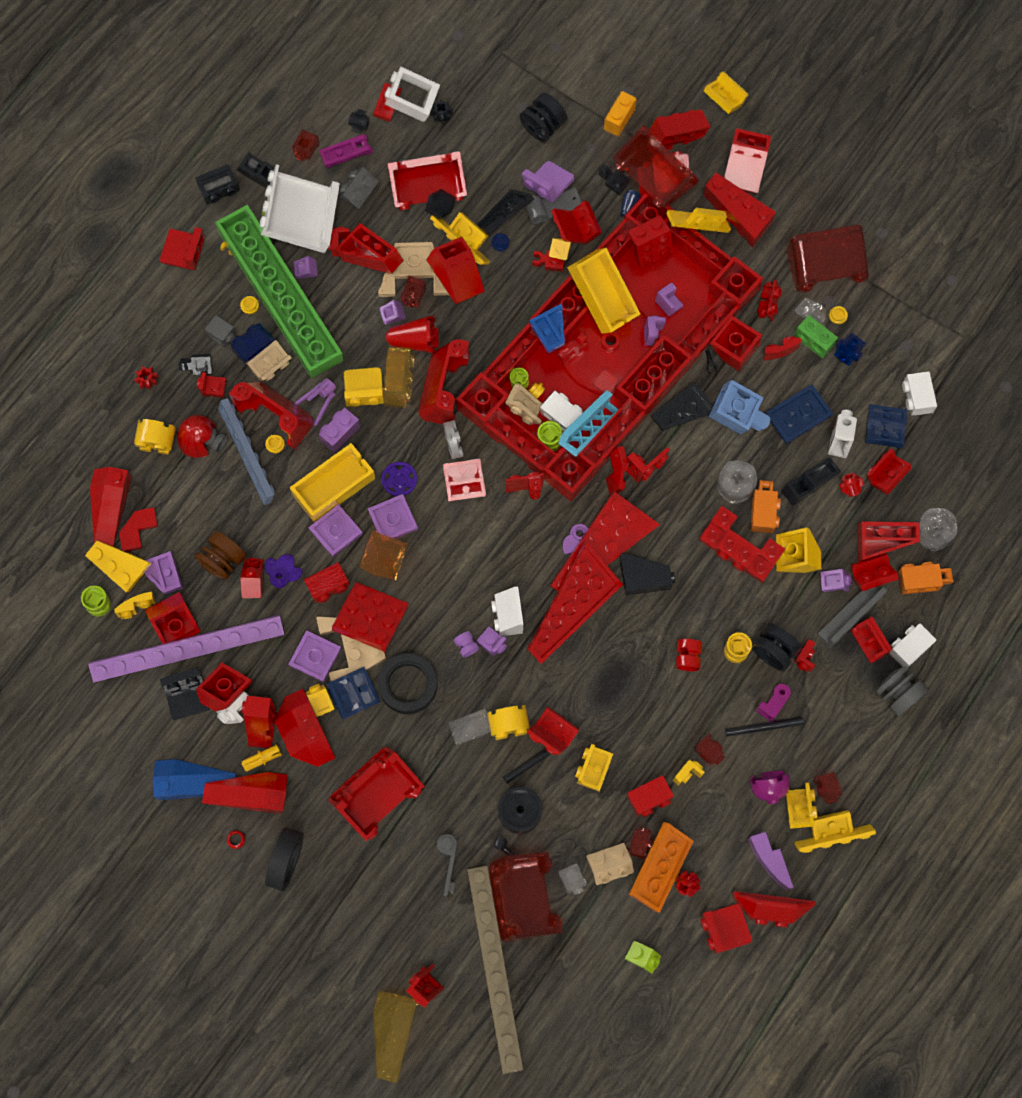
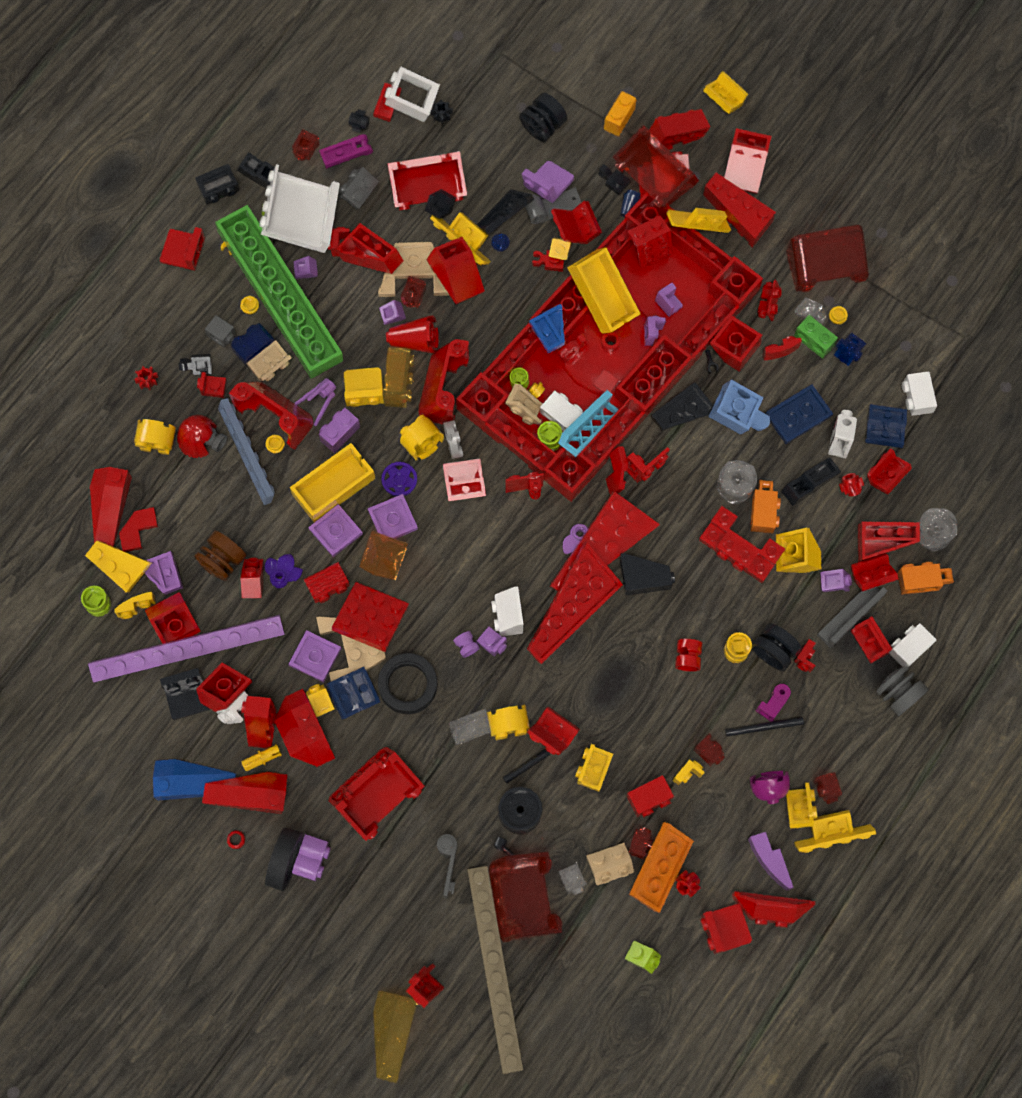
(311, 857): none -> medium lavender brick
(421, 438): none -> yellow brick

